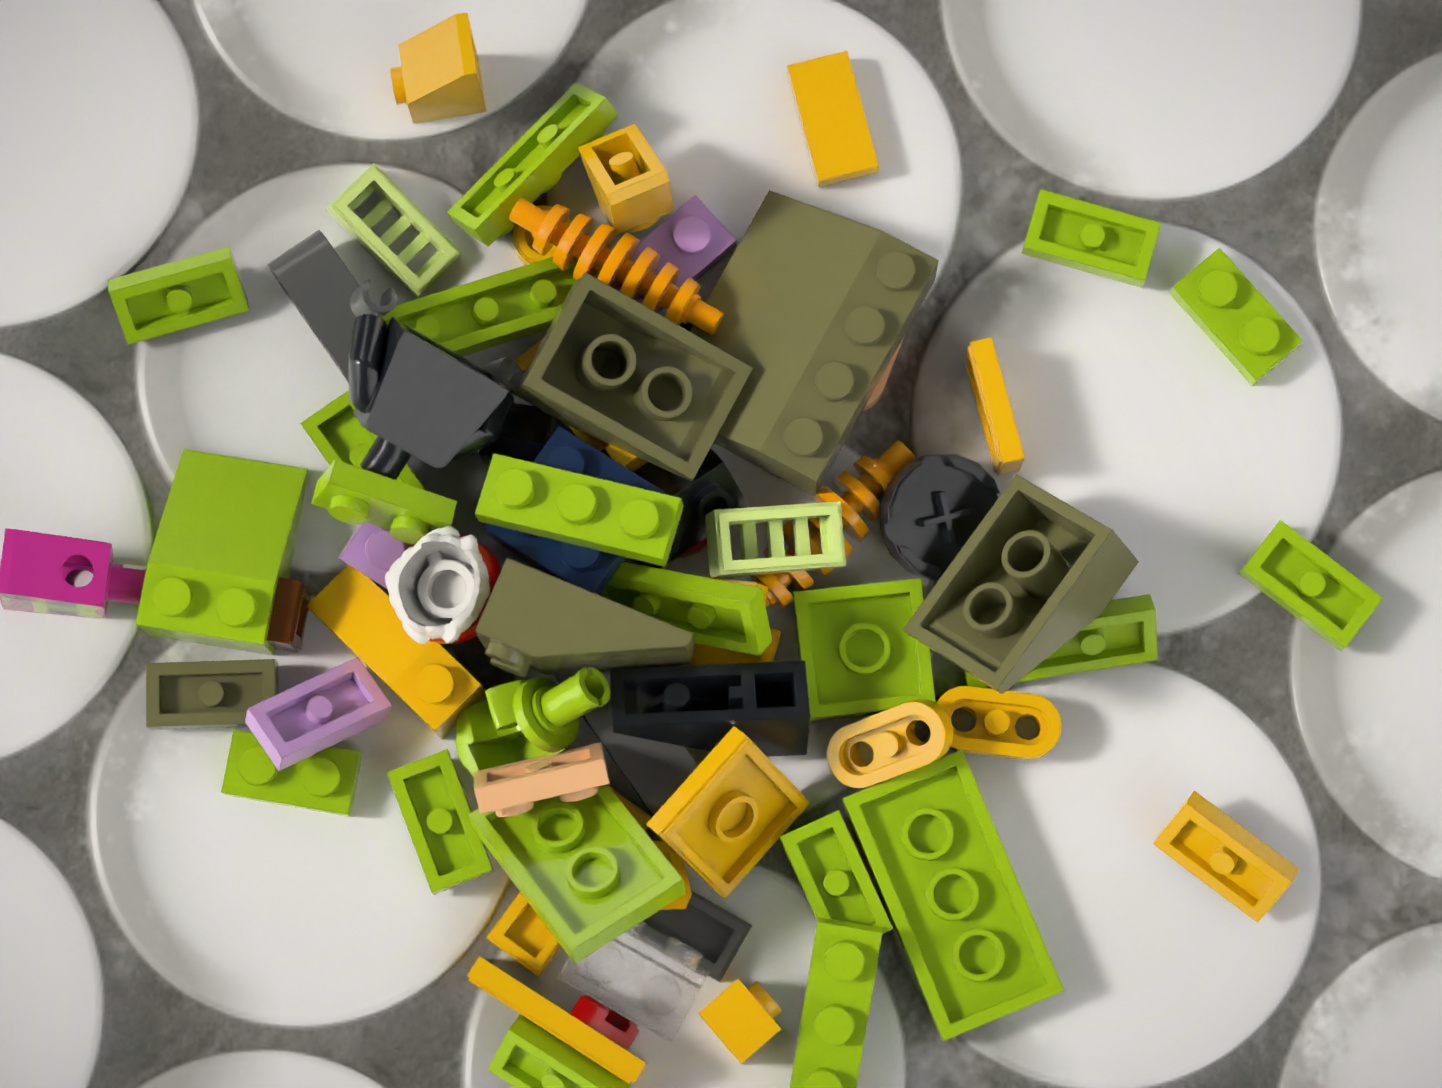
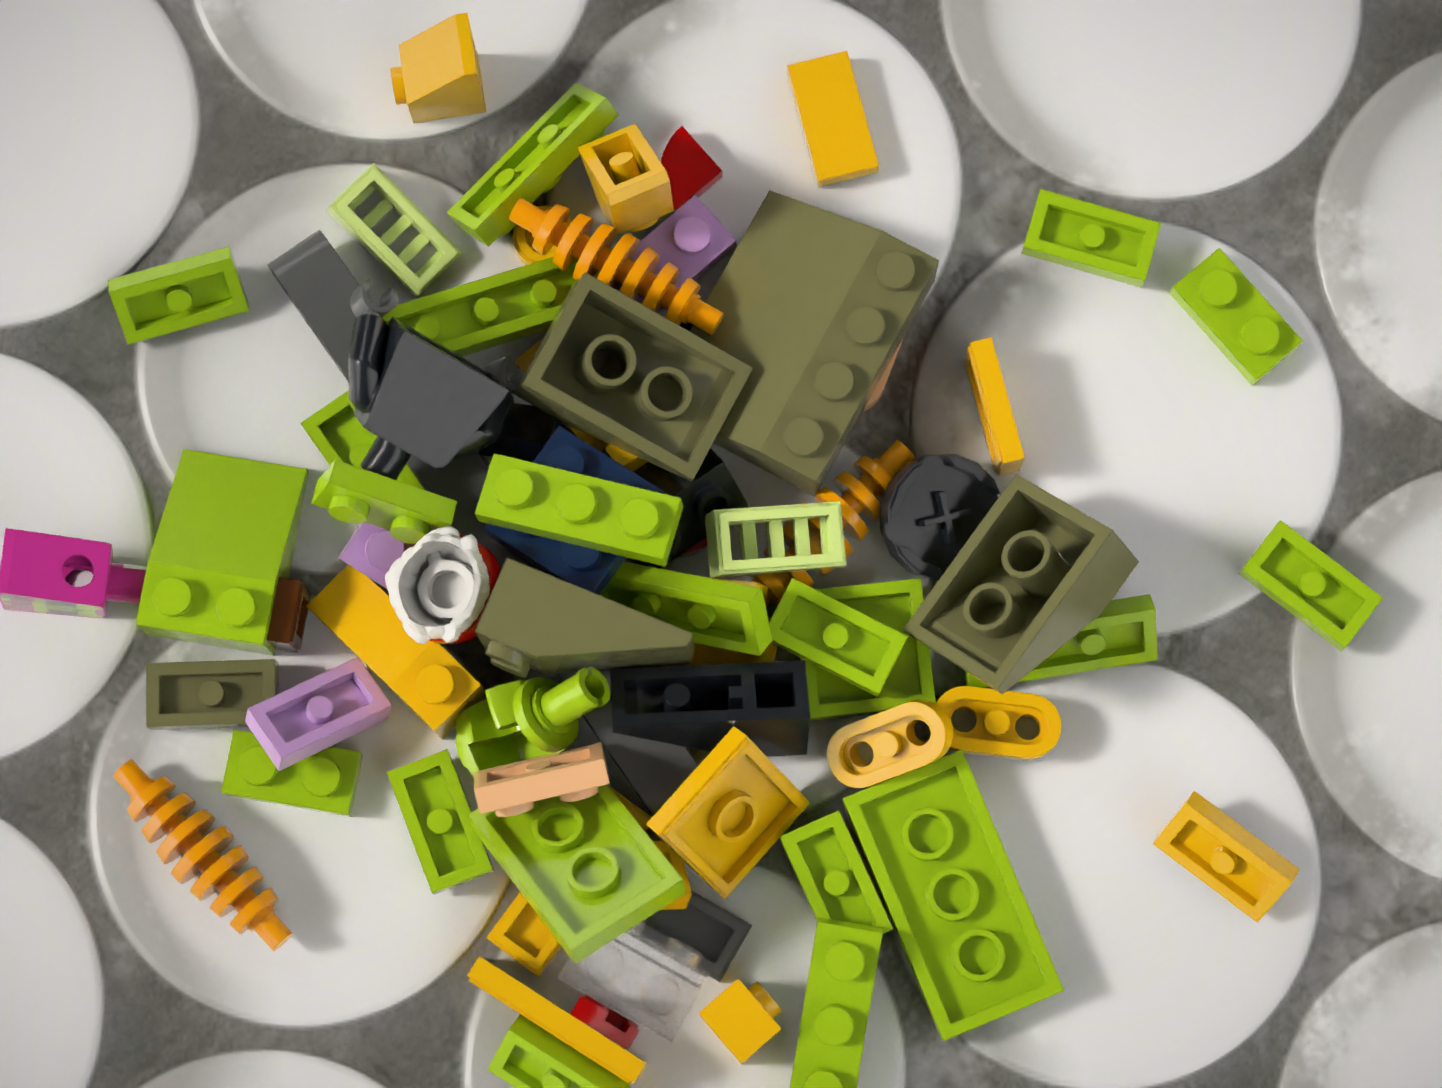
(202, 854): none -> light orange piece
(688, 168): none -> red tile
(835, 637): none -> lime plate

